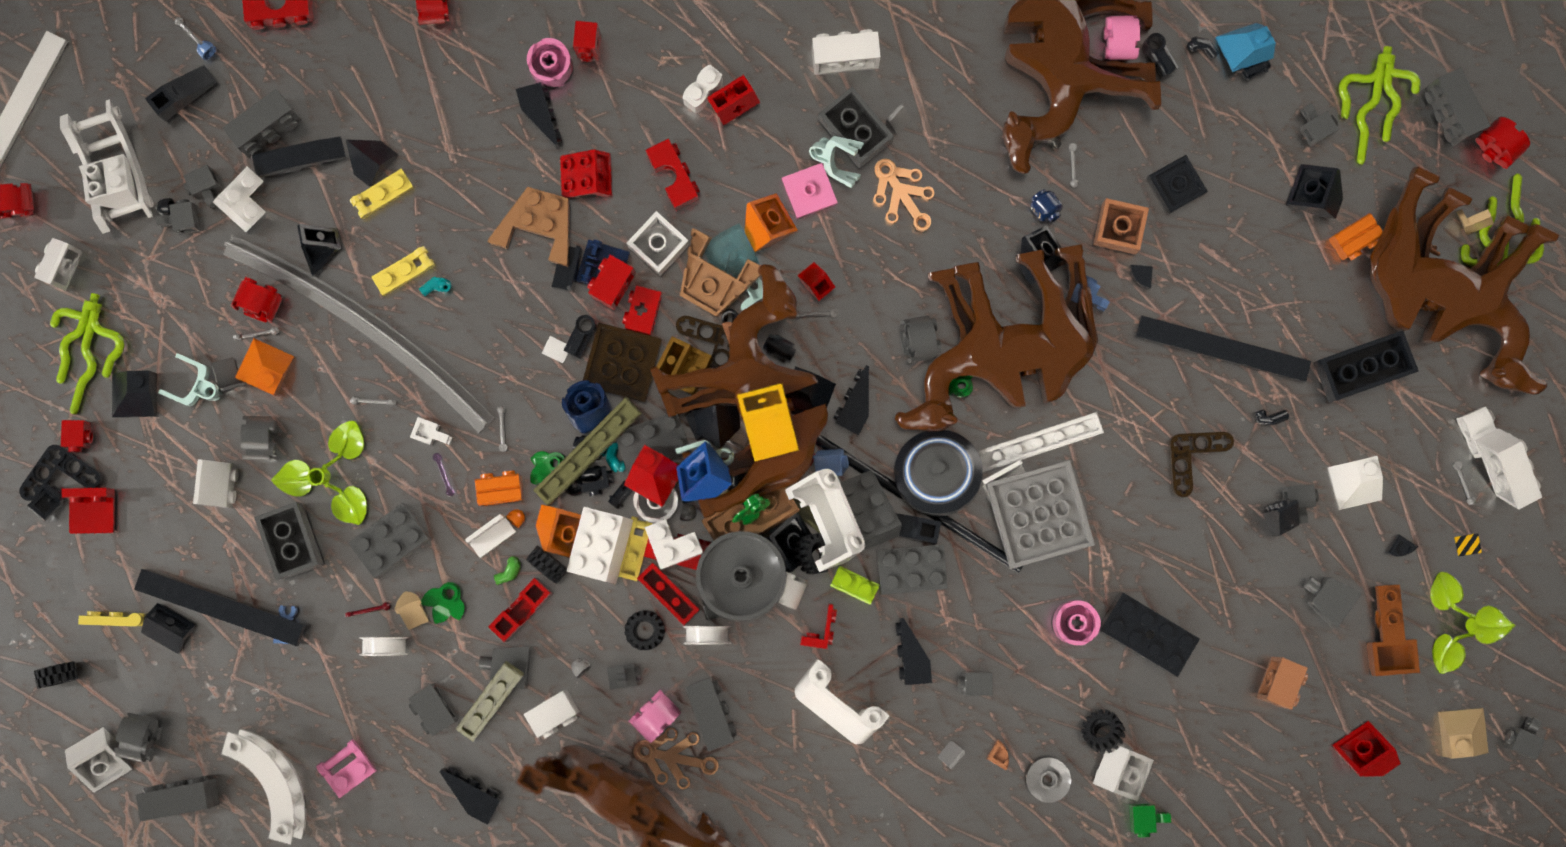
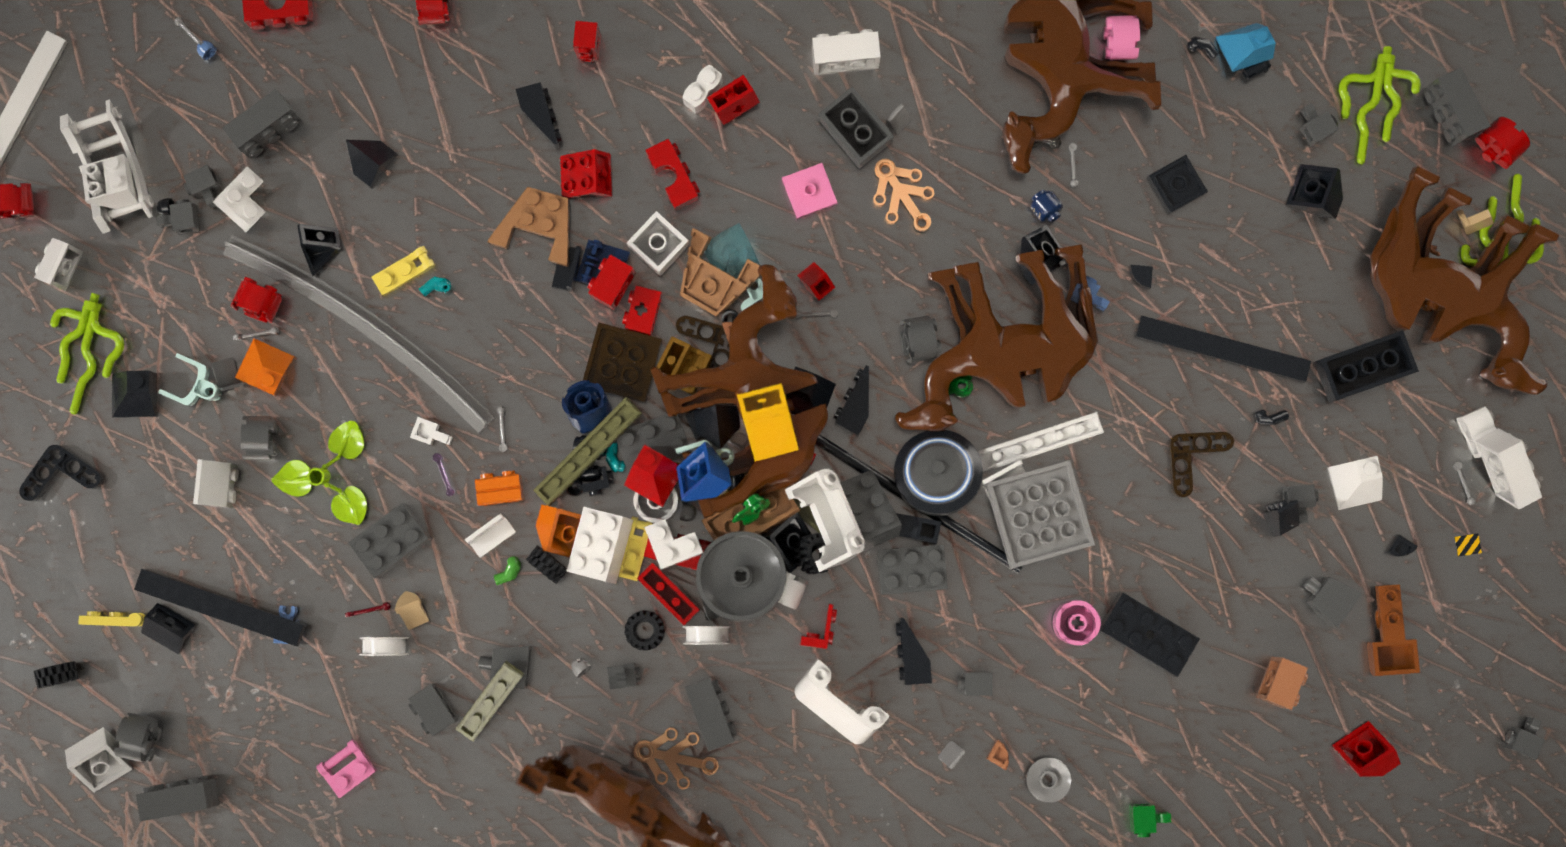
(47, 502): black bracket -> none
(76, 435): red brick -> none
(90, 510): red bracket -> none
(180, 92): black slope -> none
(278, 780): white fence -> none
(289, 541): dark grey brick -> none
(298, 156): black slope -> none
(355, 400): light grey hinge -> none
(382, 193): light yellow plate -> none
(442, 604): green plate -> none
(474, 799): black slope -> none
(516, 517): orange hinge -> none
(520, 611): red arch -> none
(543, 53): bright pink brick -> none
(544, 465): green plate -> none
(551, 713): white brick -> none
(554, 349): white sticker -> none
(580, 339): black piece -> none
(619, 496): black pin -> none
(655, 716): bright pink brick -> none
(767, 222): orange slope -> none
(779, 347): black brick -> none
(824, 152): light aqua piece -> none
(831, 459): medium blue brick -> none
(854, 585): lime brick -> none
(1108, 741): black tyre -> none
(1121, 226): nougat brick -> none
(1123, 772): white slope -> none
(1162, 57): black piece -> none
(1356, 237): orange brick -> none
(1463, 733): tan slope -> none
(1487, 626): lime plant -> none

